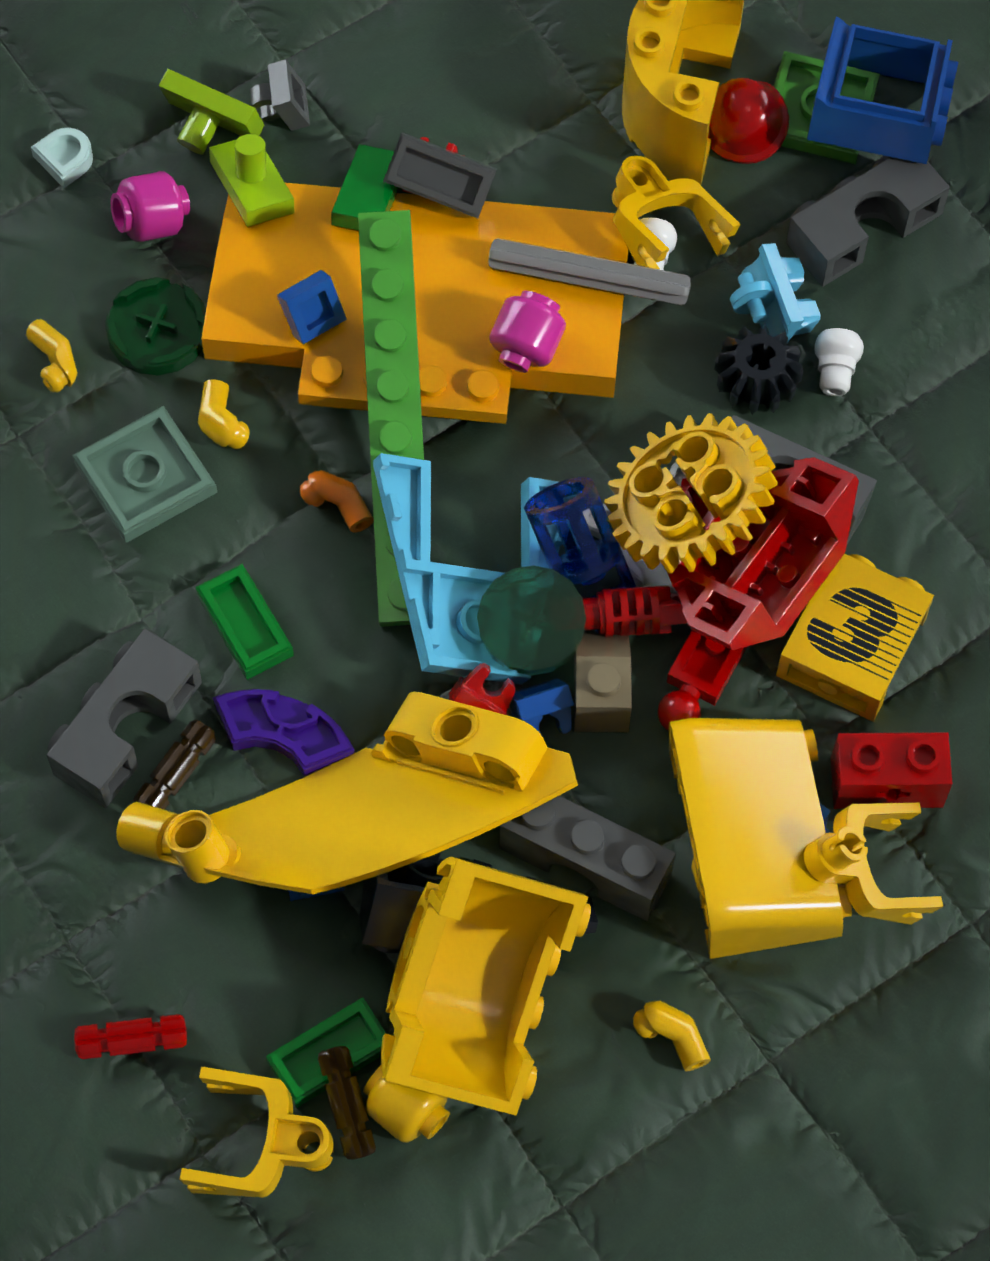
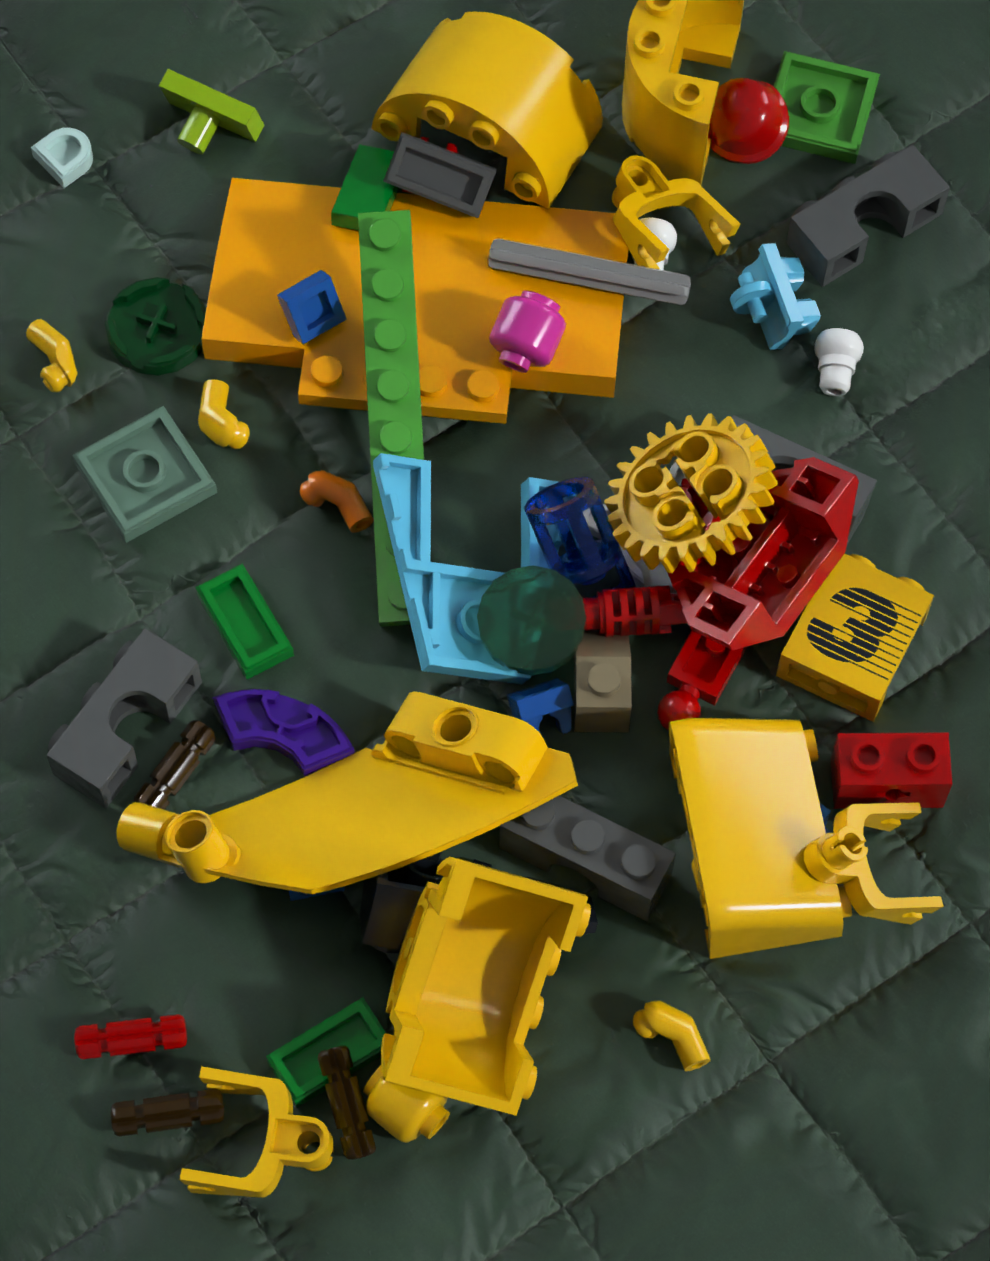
(149, 206): dark pink head -> none
(167, 1112): none -> dark brown axle
(251, 179): lime tile -> none
(282, 96): dark grey tile -> none
(472, 692): red tile -> none
(502, 92): none -> yellow cylinder
(740, 363): black gear -> none
(878, 126): blue window -> none

